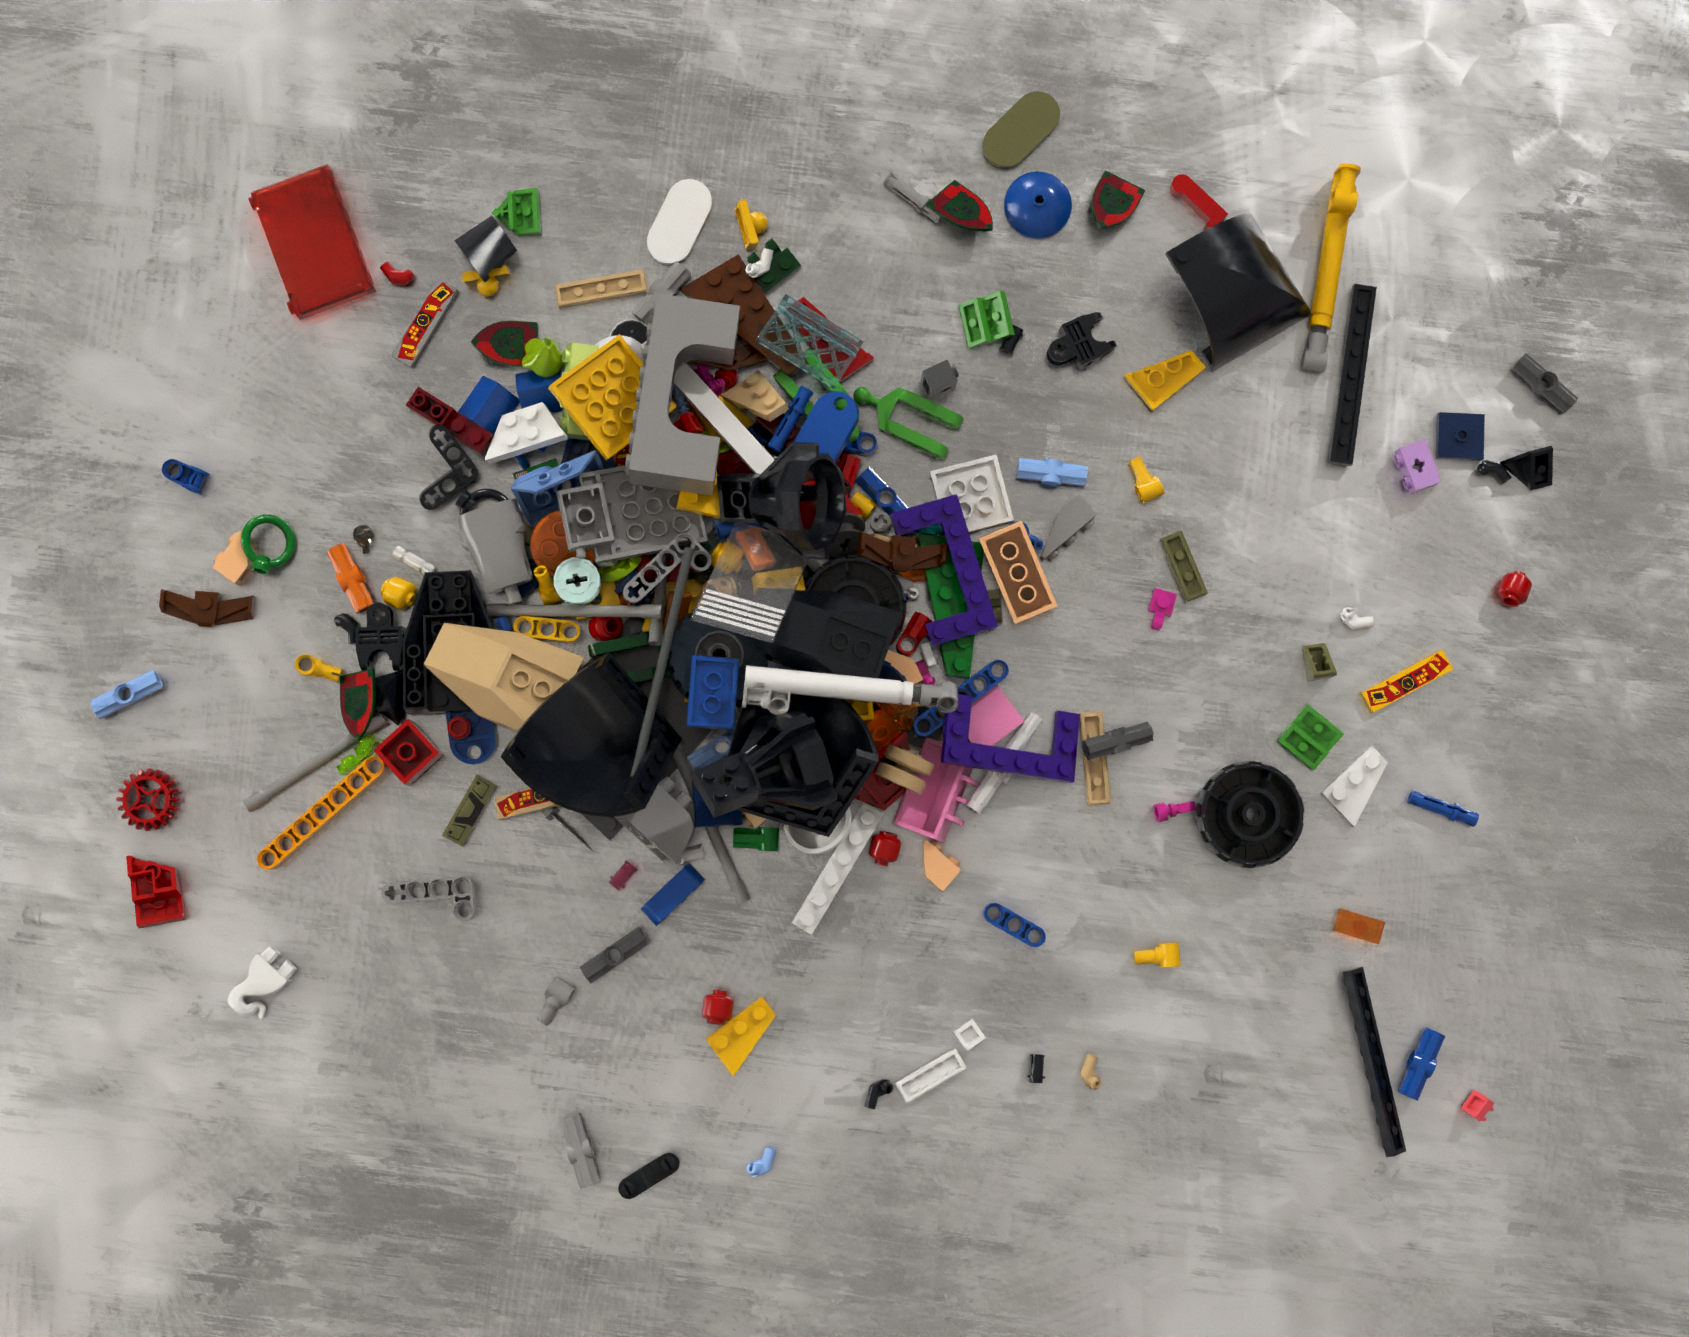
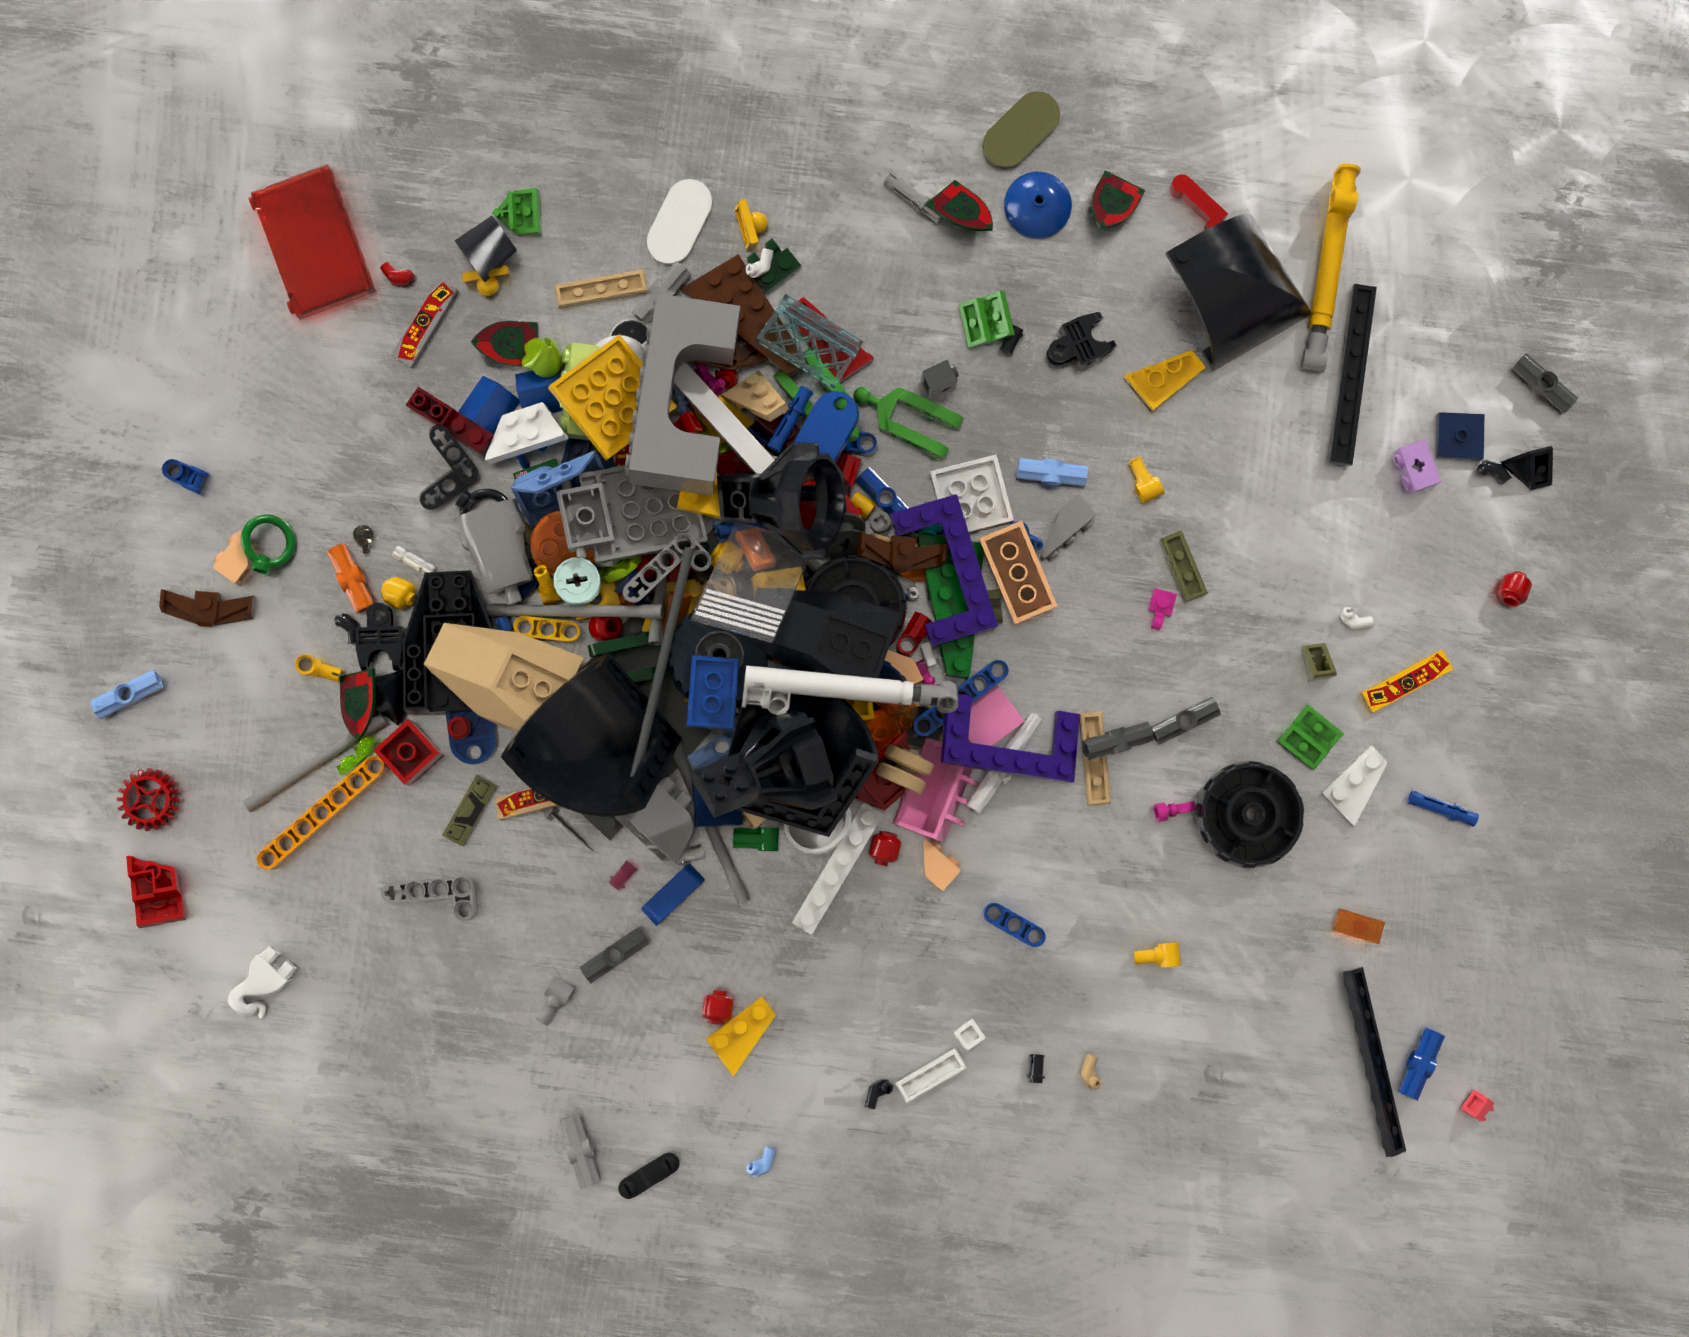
(1198, 715): none -> dark grey piece

